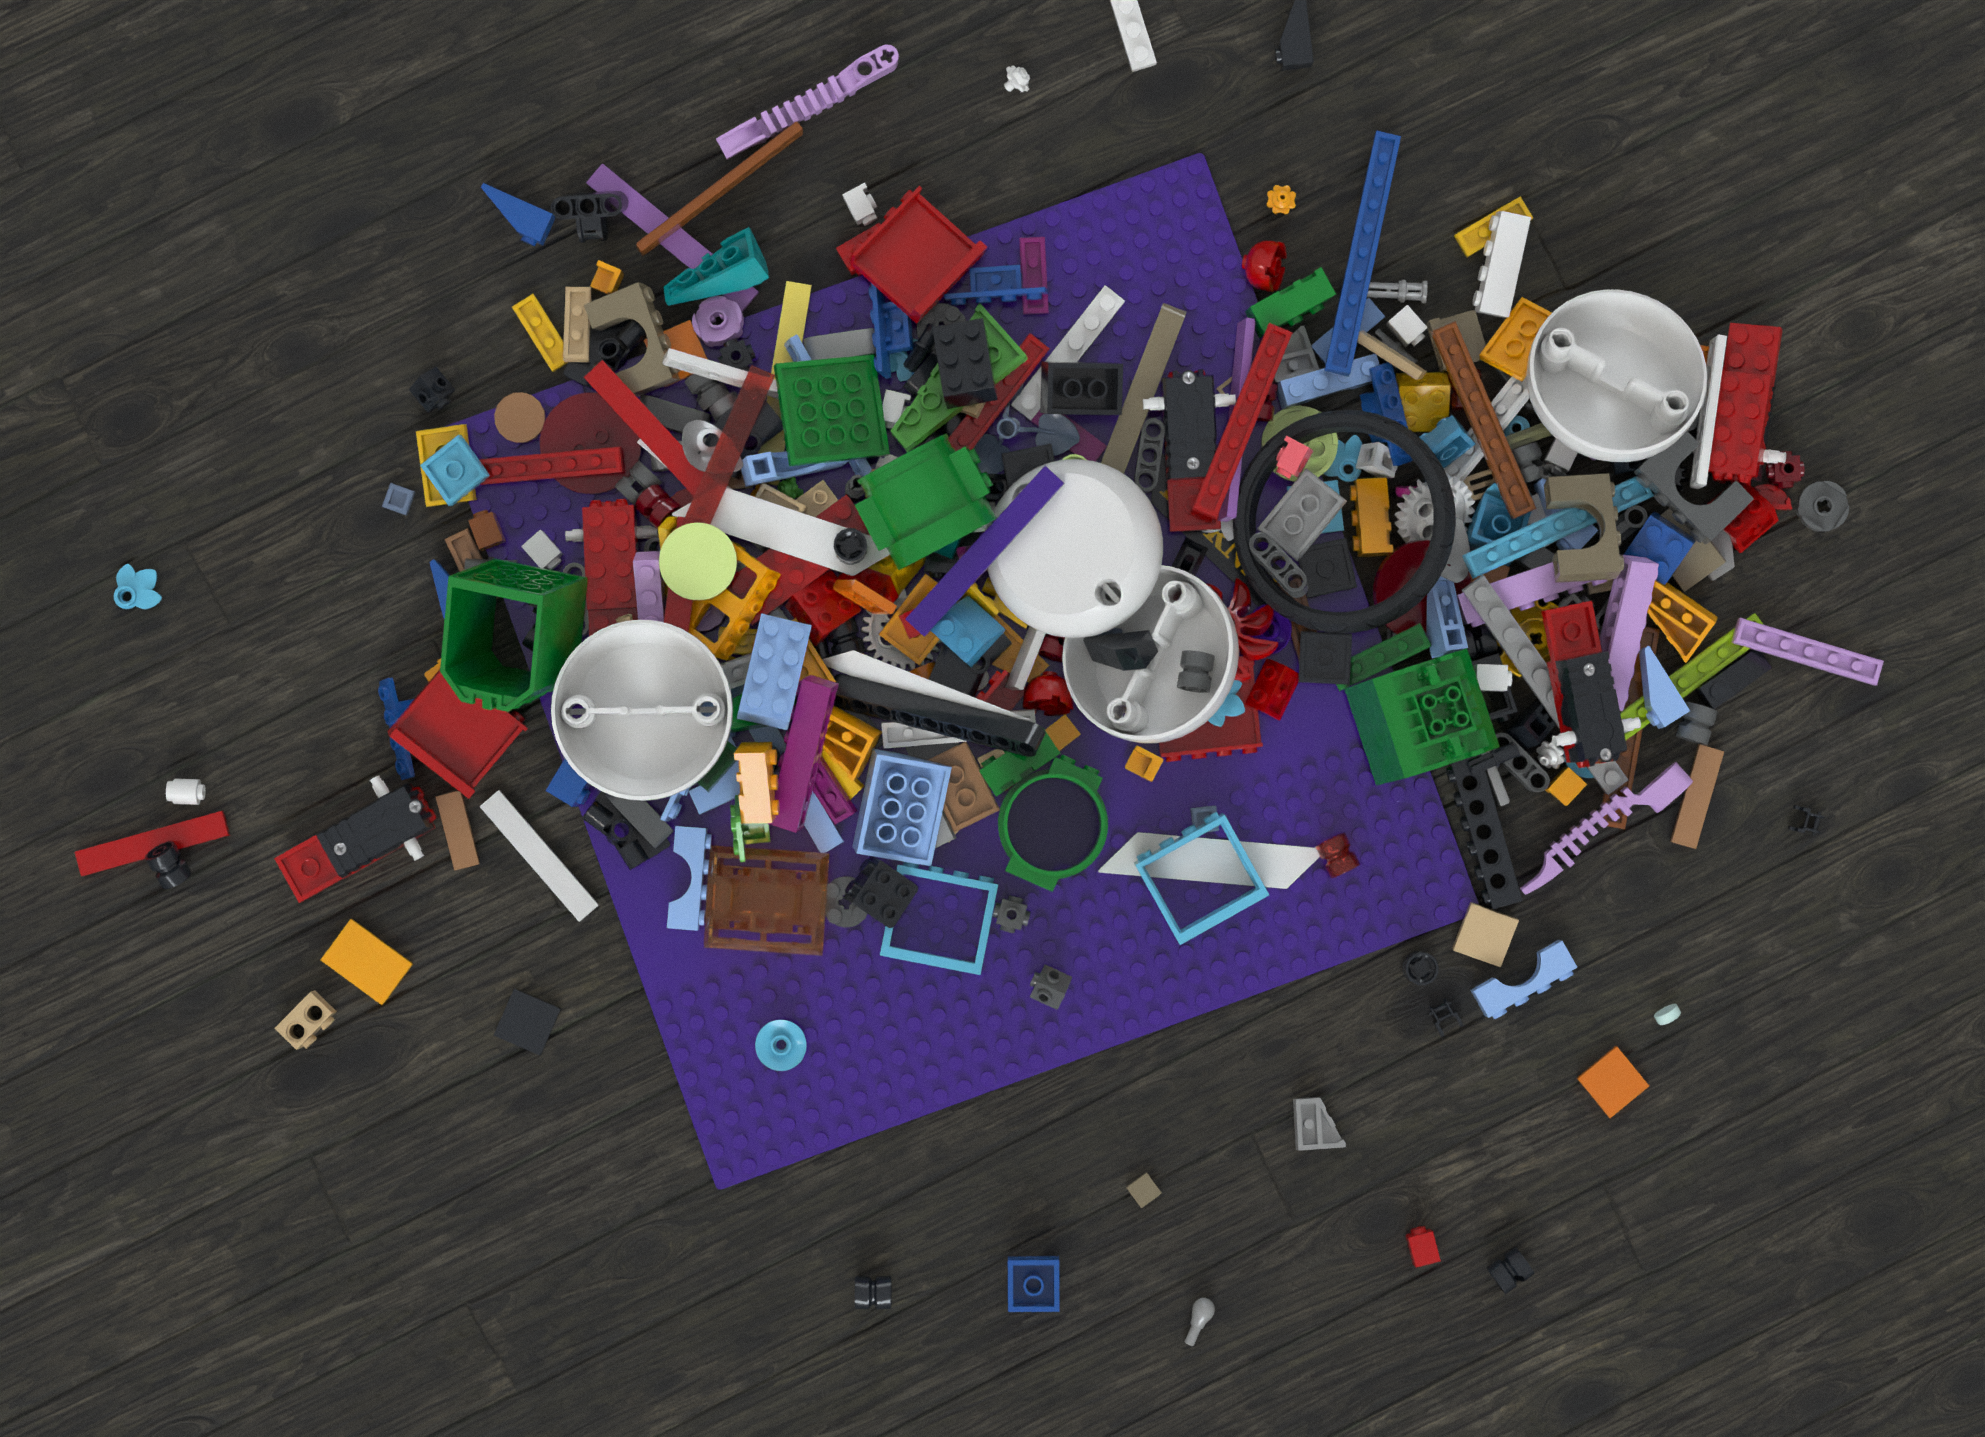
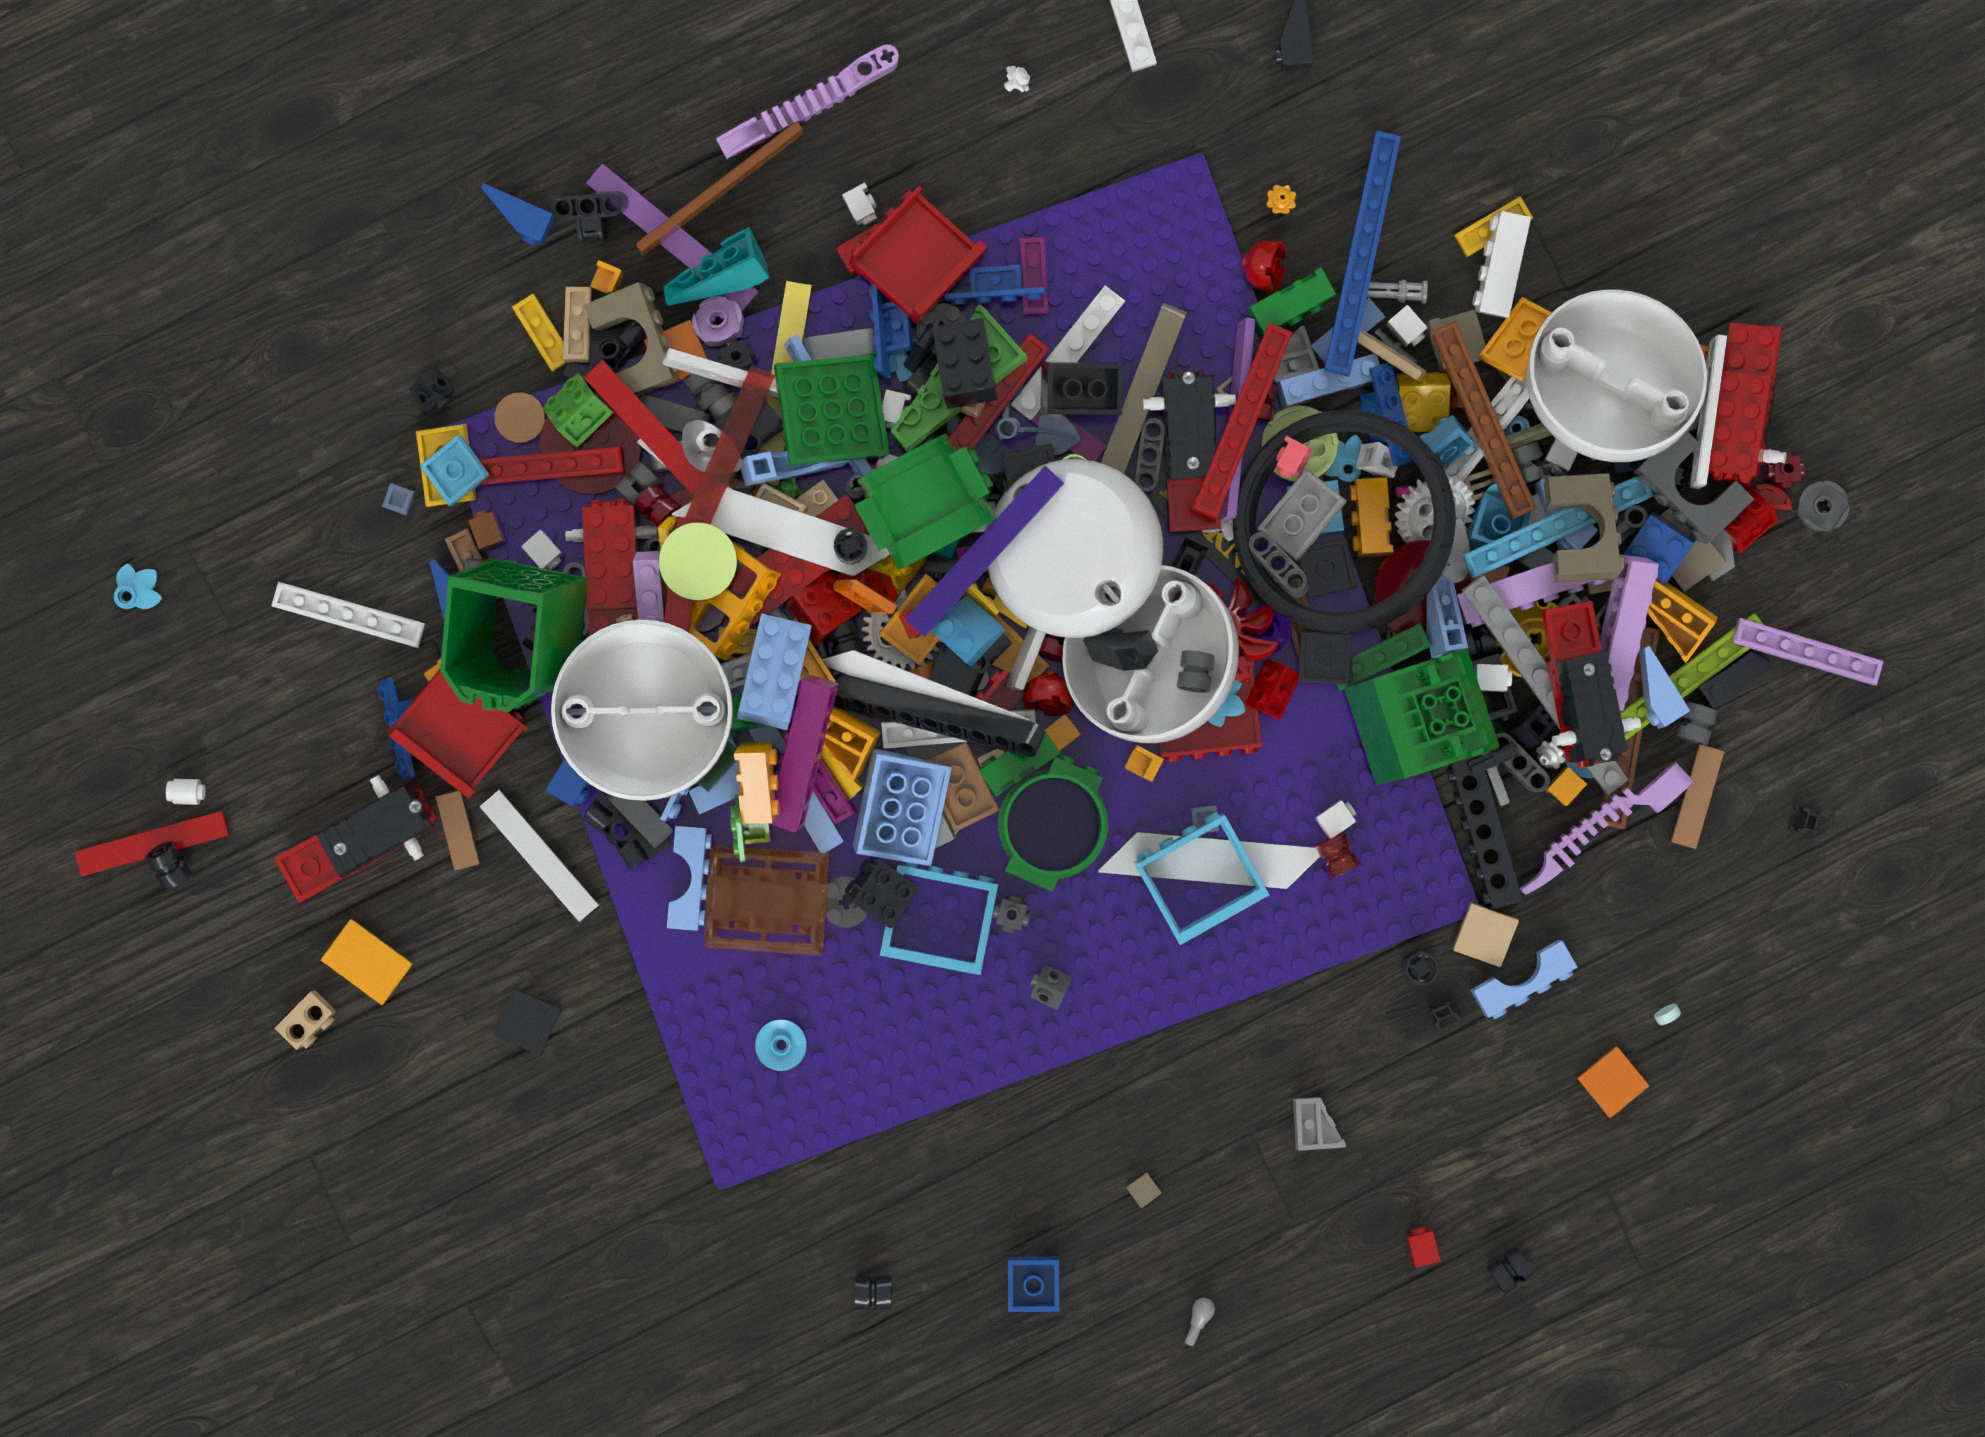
(348, 614): none -> white tile
(576, 410): none -> bright green bracket
(1336, 818): none -> white brick

